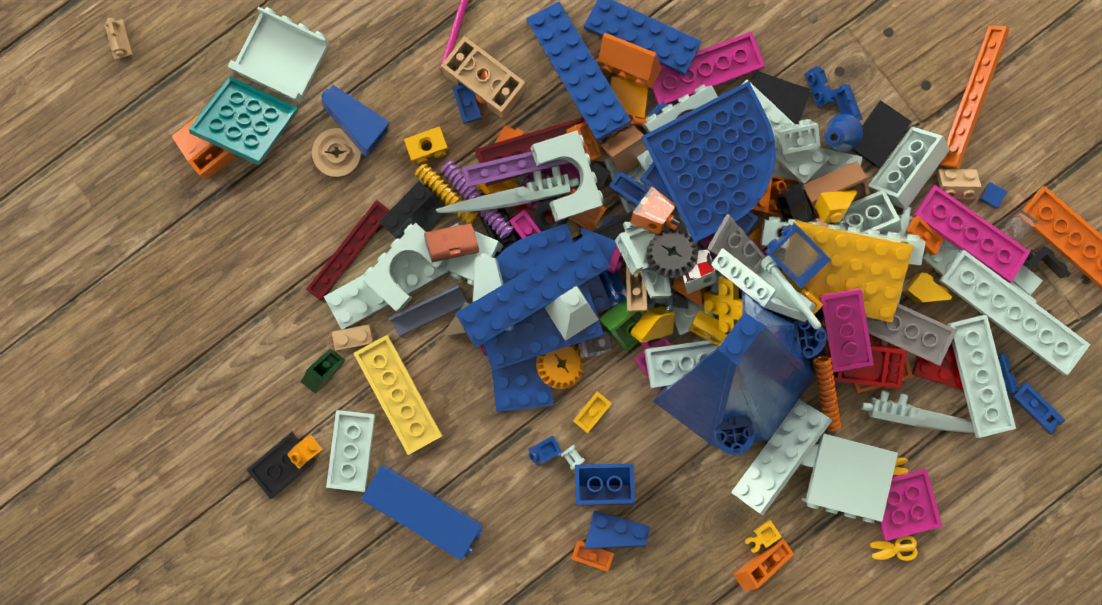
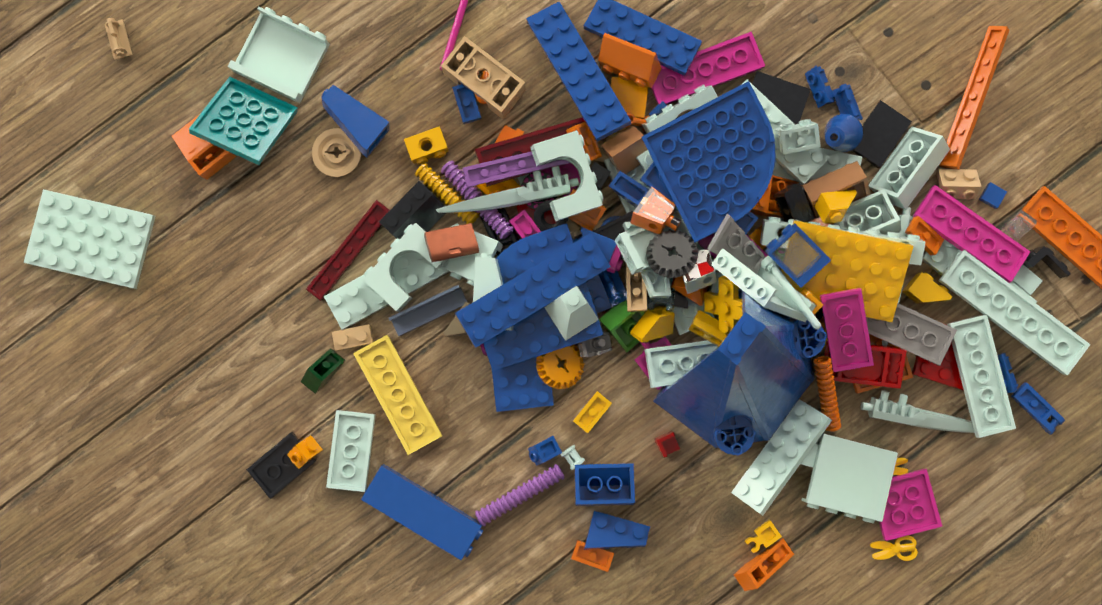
(89, 239): none -> light aqua plate
(517, 496): none -> medium lavender piece
(667, 444): none -> red panel

